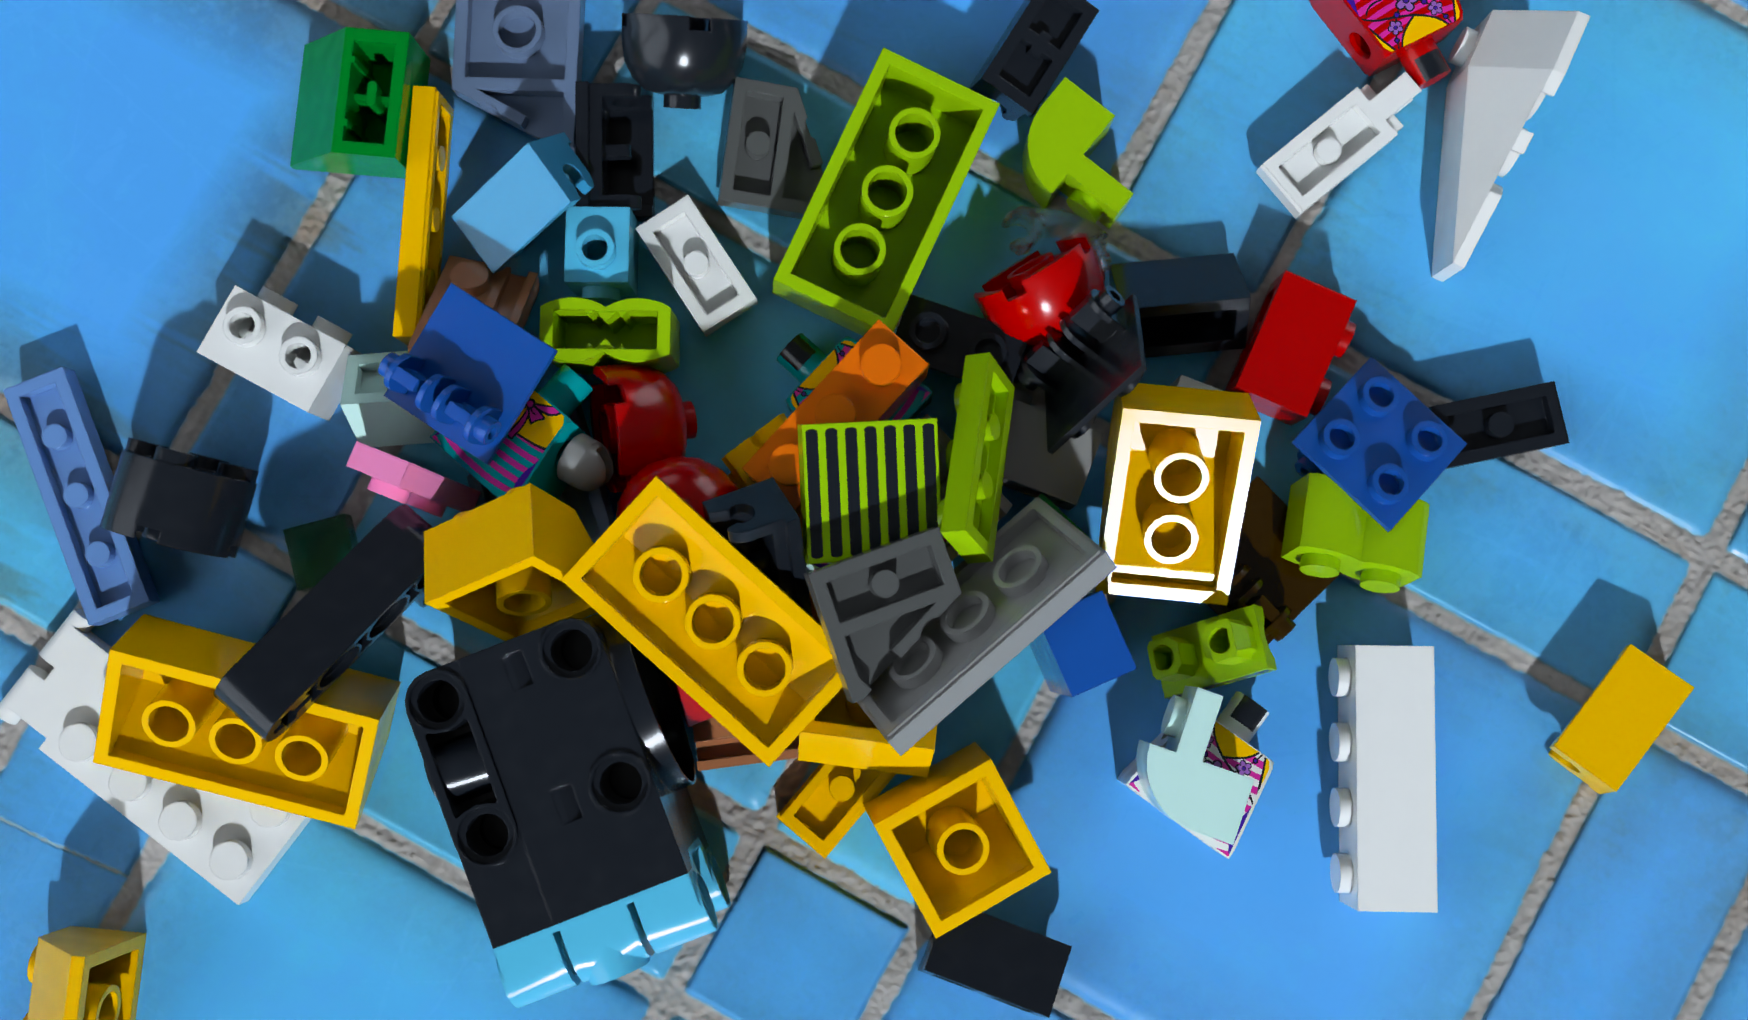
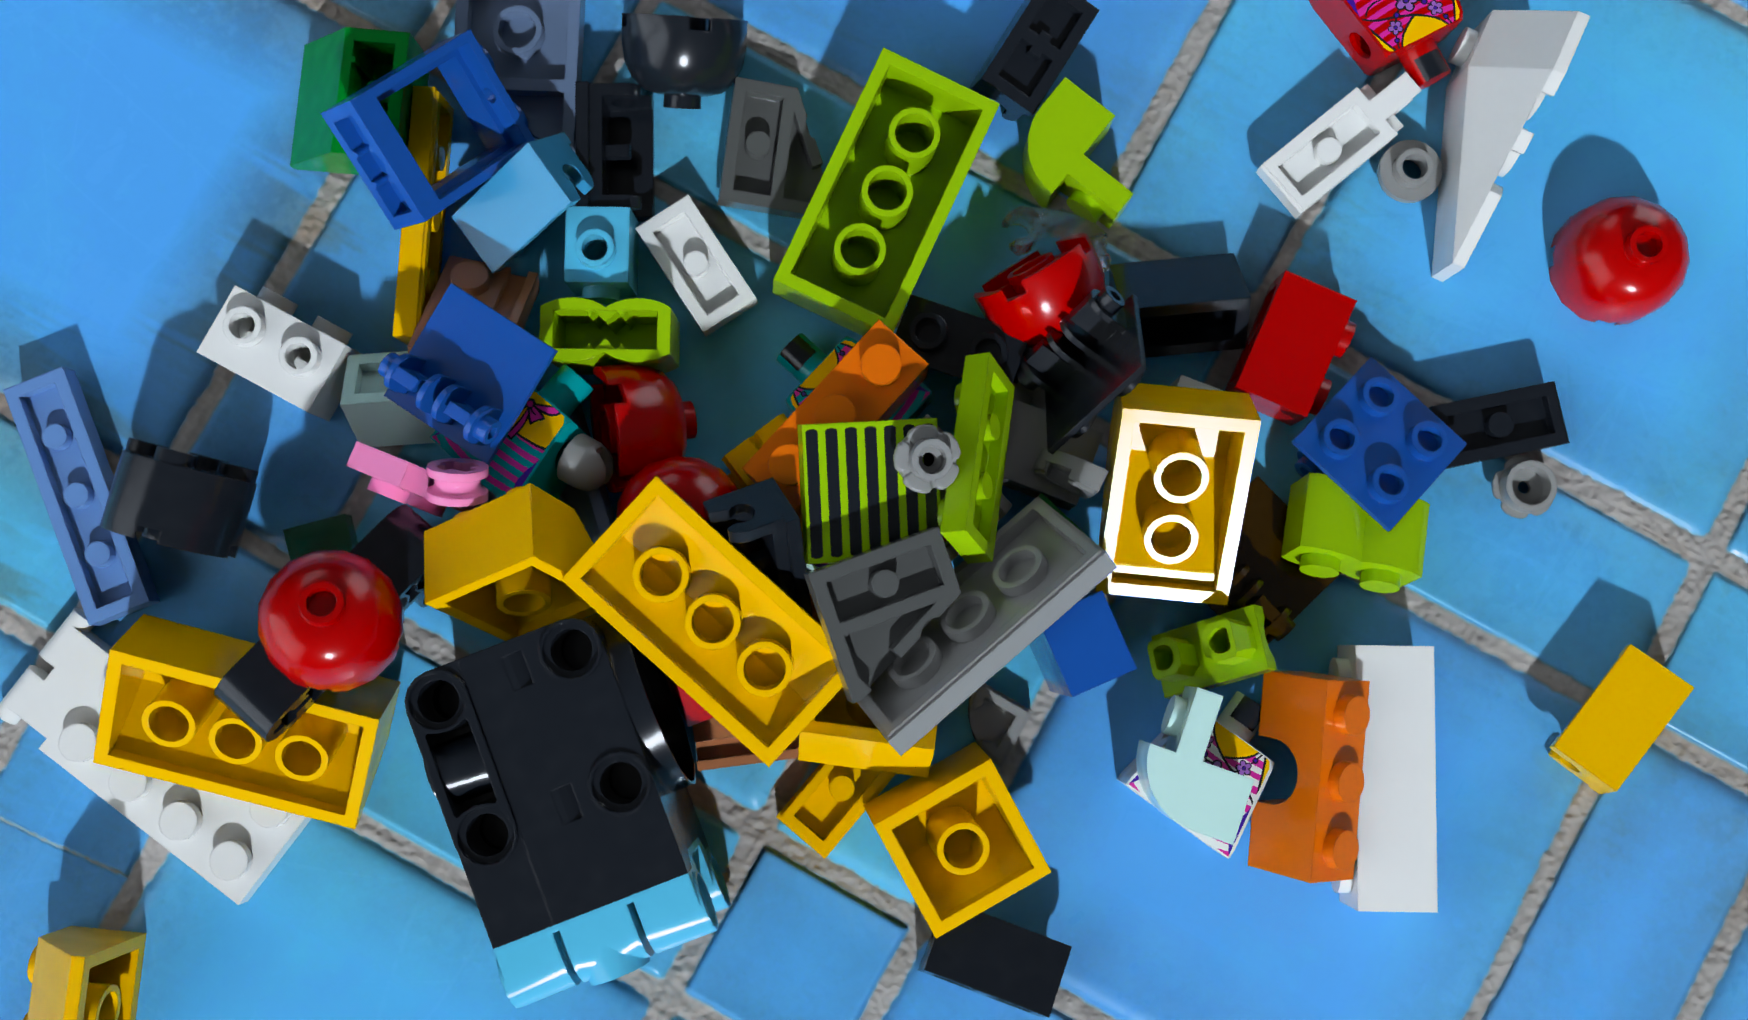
(330, 620): none -> red cylinder
(386, 161): none -> blue window
(457, 482): none -> bright pink bush
(909, 461): none -> light grey plate
(996, 721): none -> light grey tile
(1070, 472): none -> light grey tile
(1325, 729): none -> orange arch
(1397, 183): none -> light grey plate
(1540, 482): none -> light grey plate
(1619, 260): none -> red cylinder

